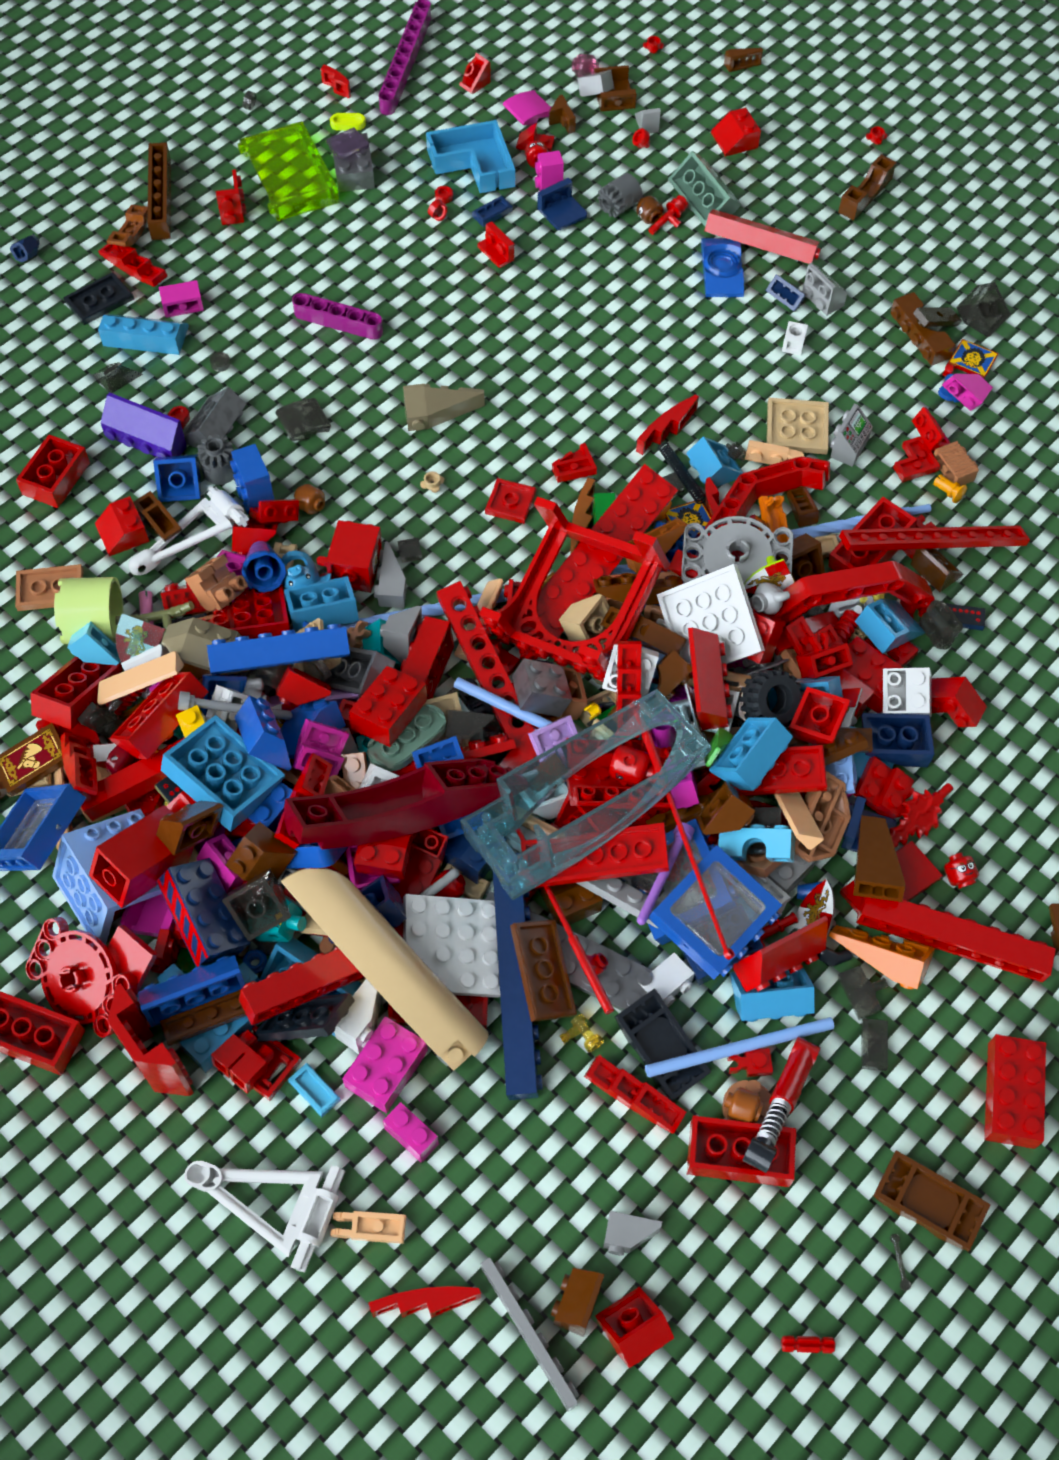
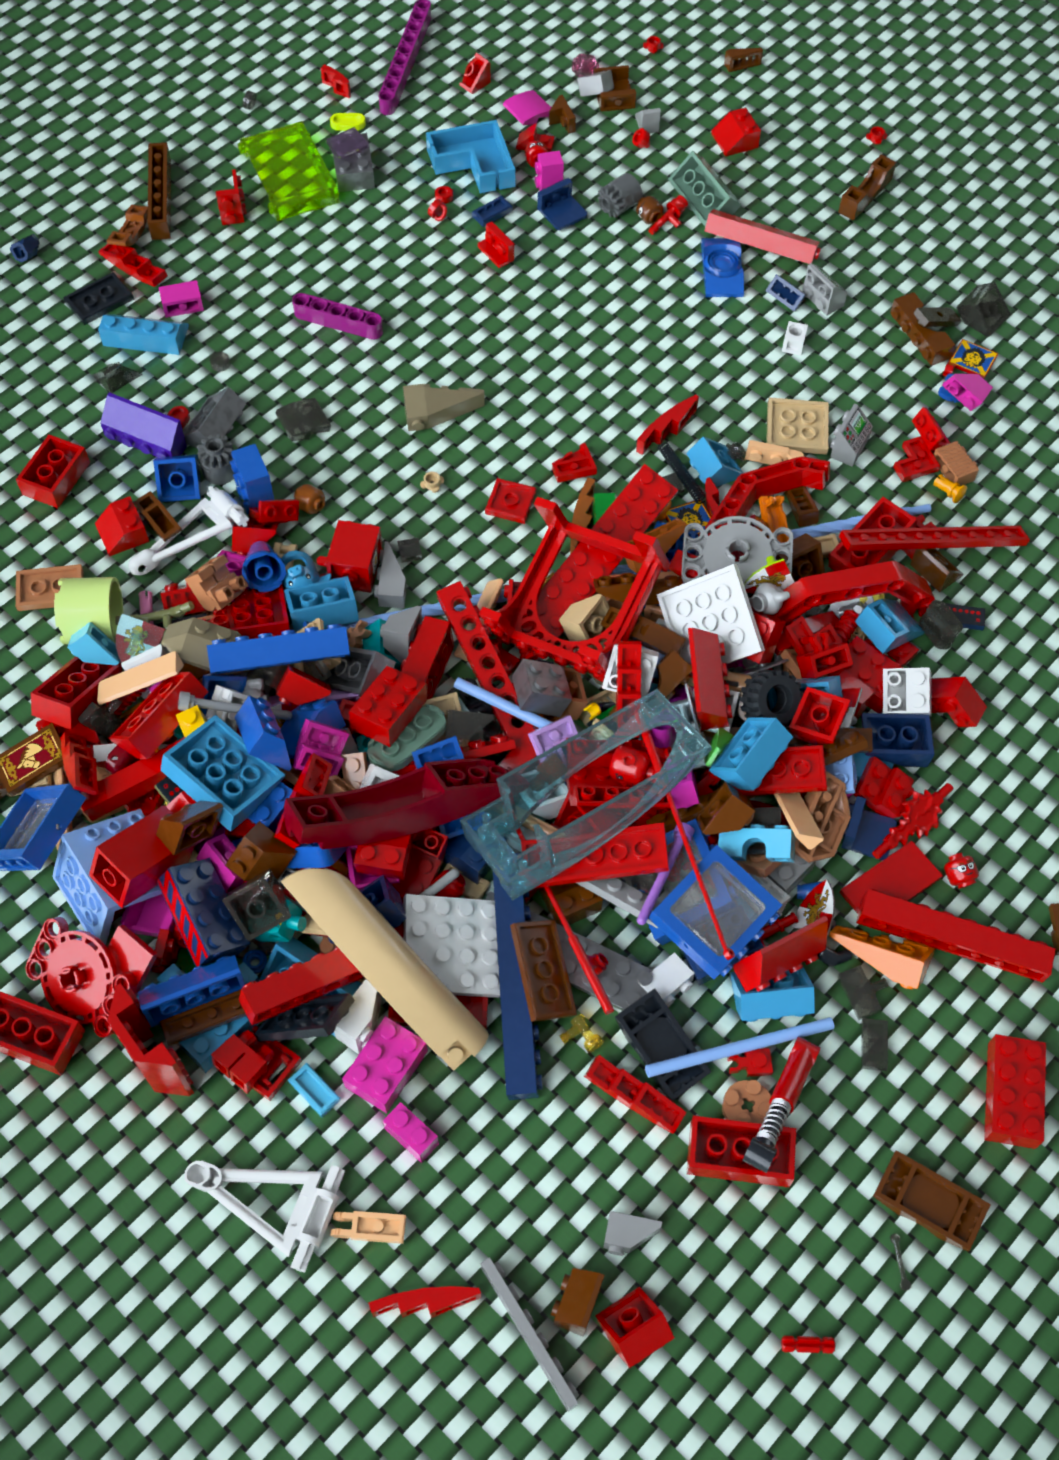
(744, 1105): dark orange head -> none
(877, 864): reddish brown slope -> none

